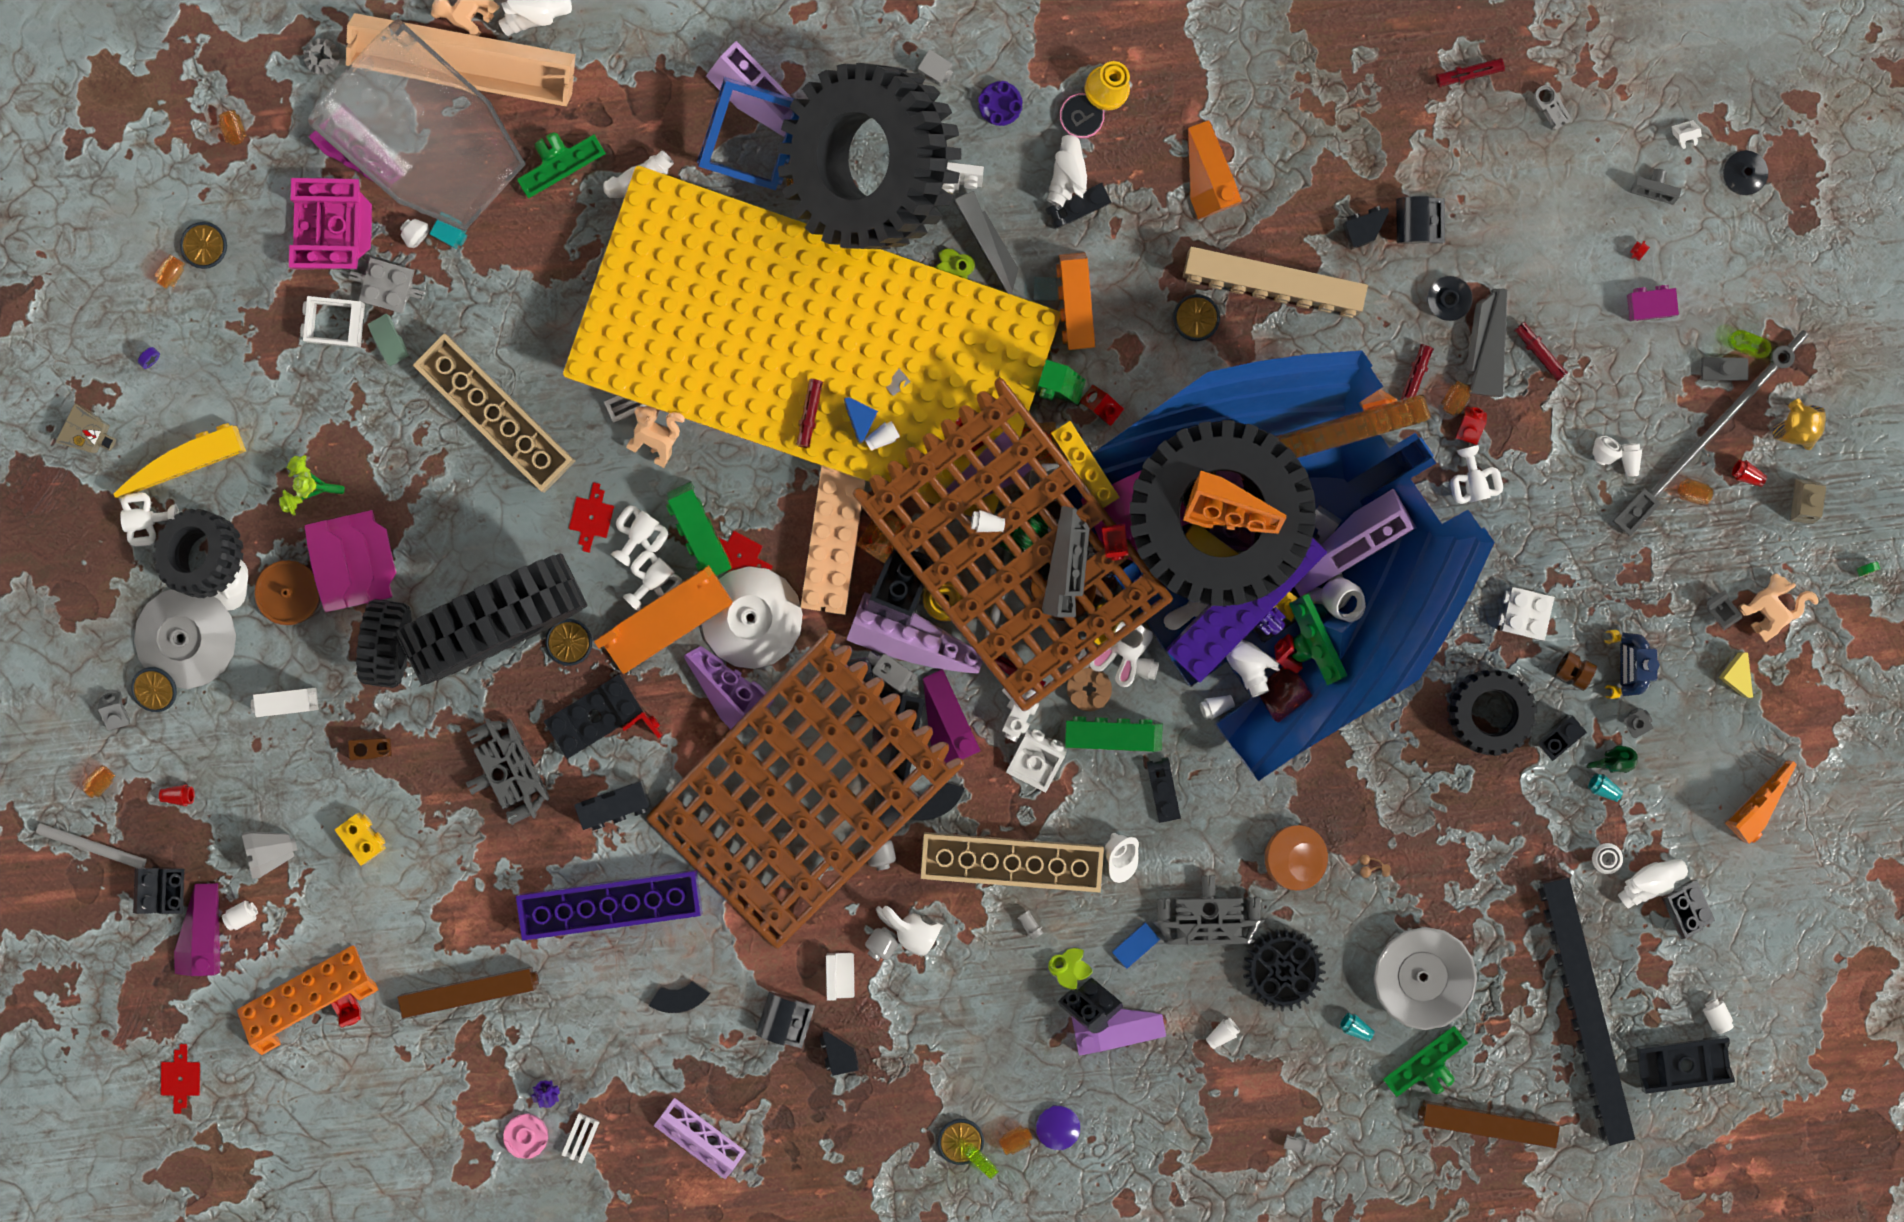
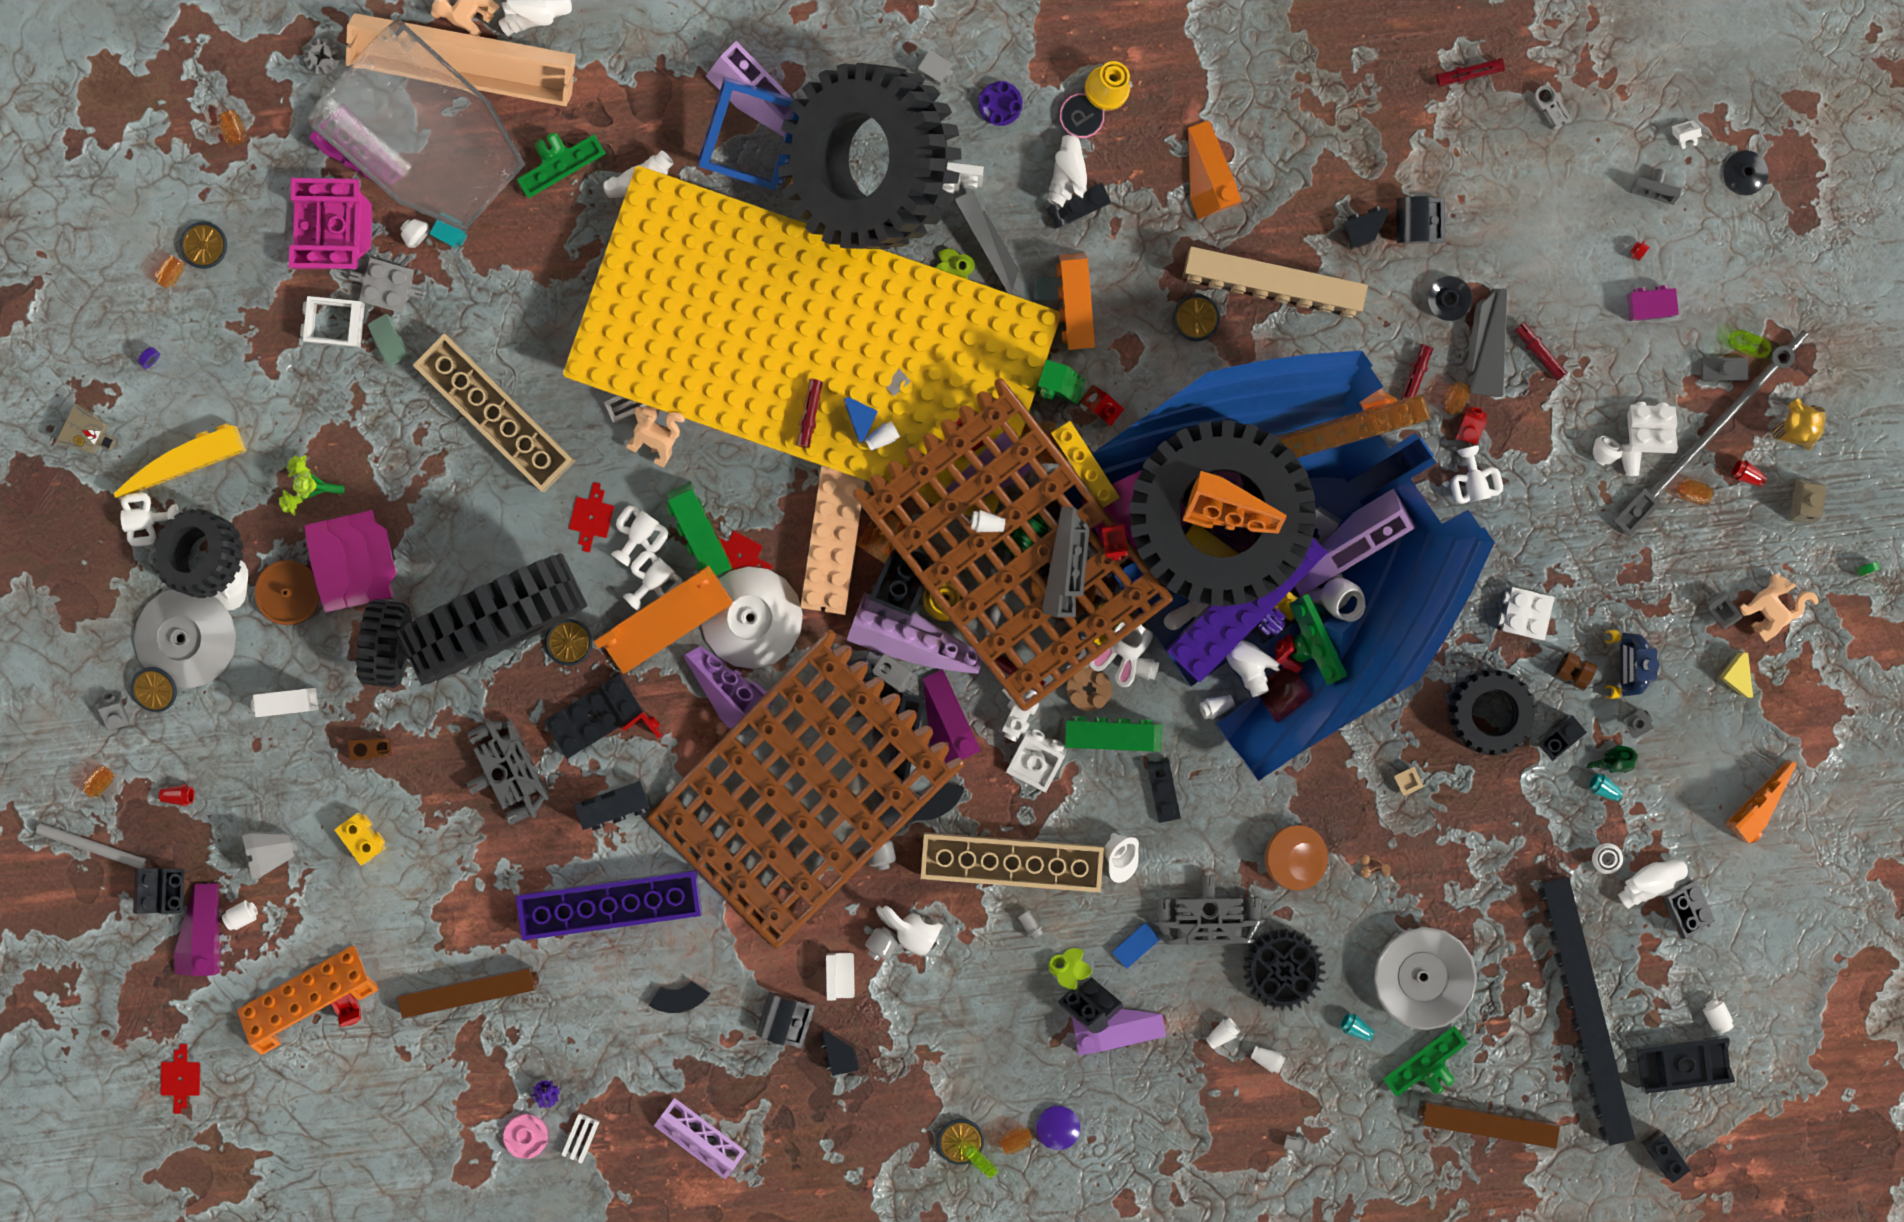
(1268, 1059): none -> white cone
(1408, 781): none -> tan plate
(1652, 428): none -> white plate
(1666, 1156): none -> black brick

